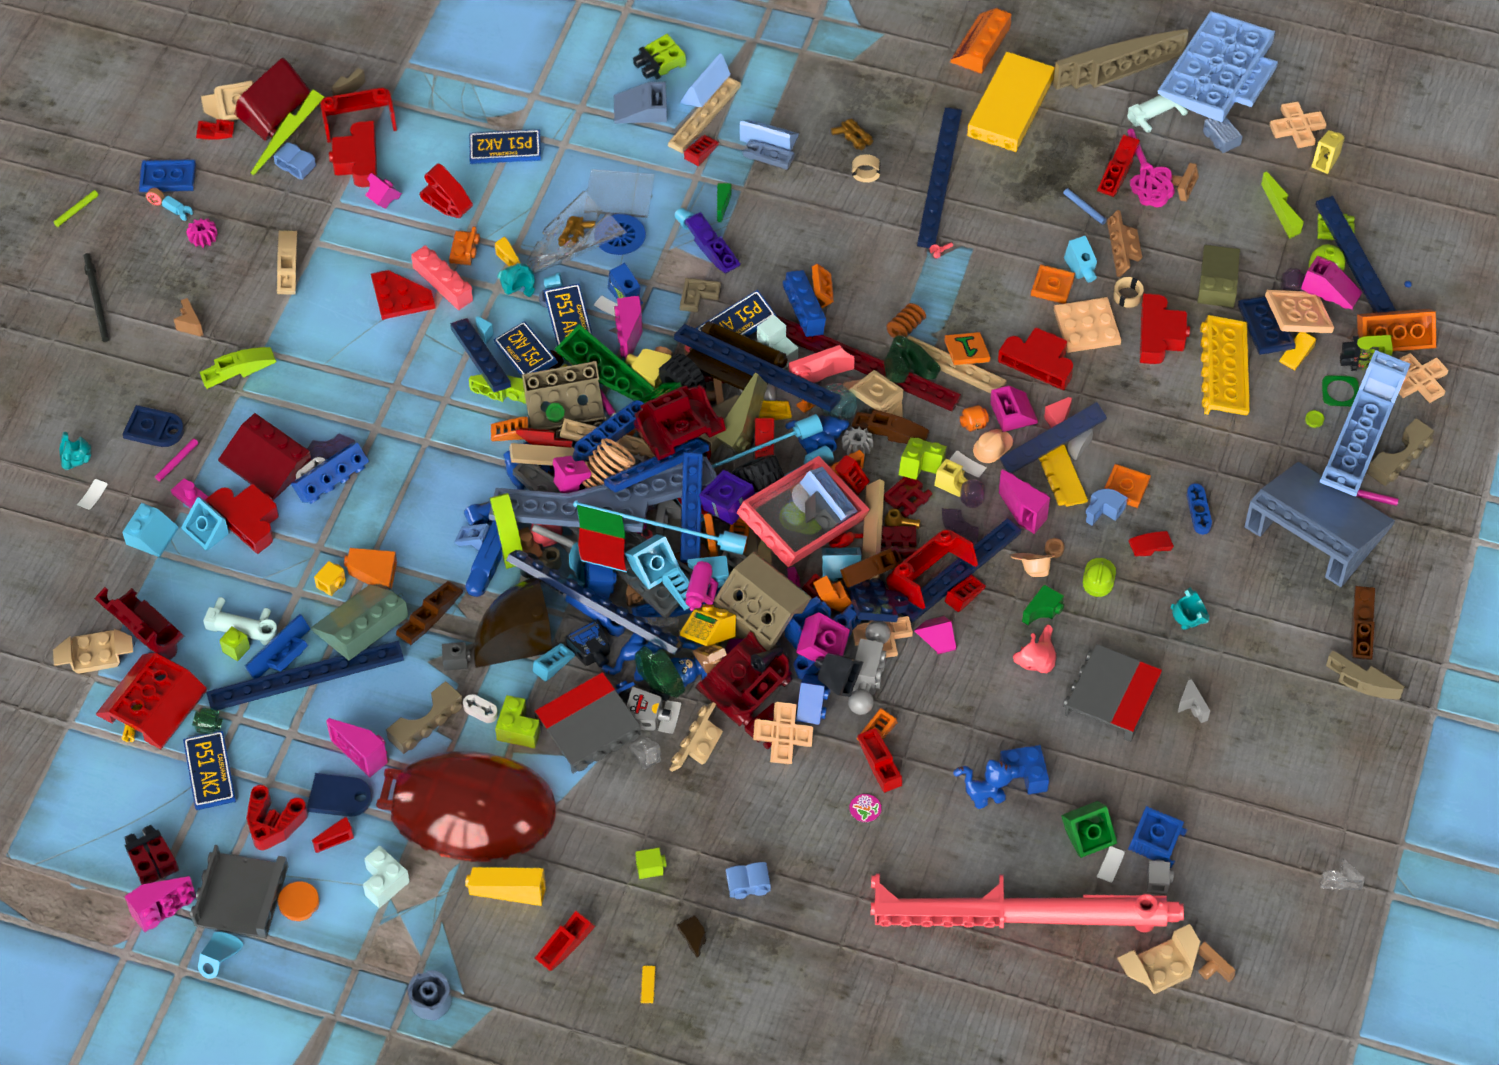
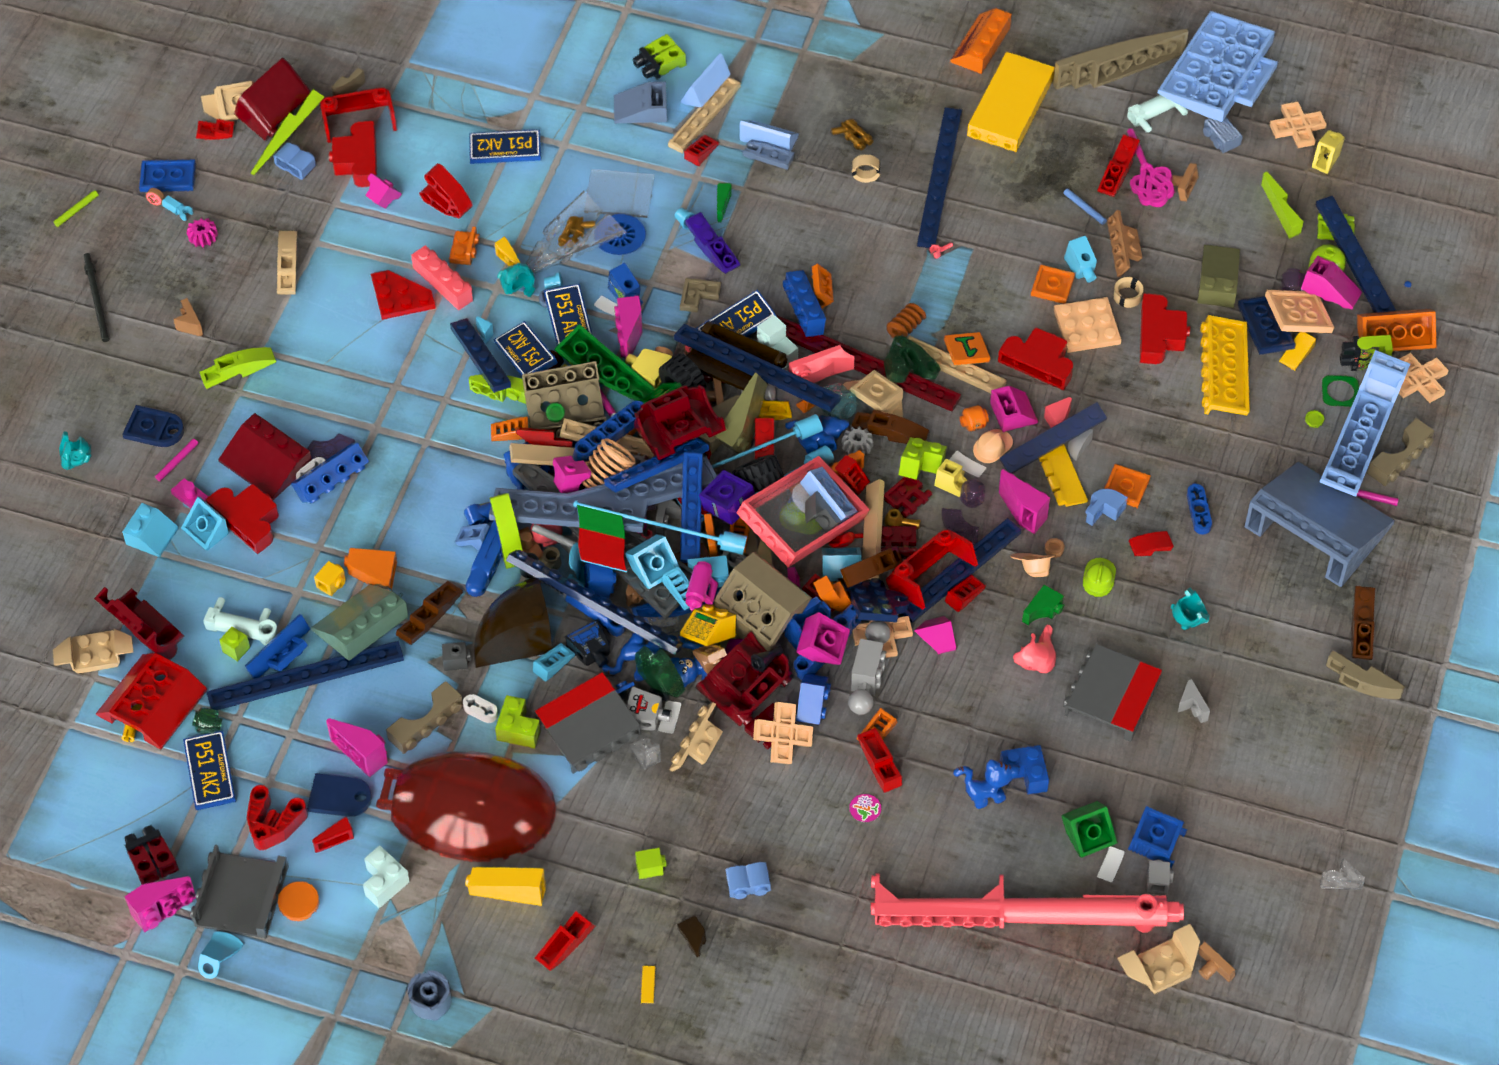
(93, 494): white sticker -> none
(838, 673): black torso -> none

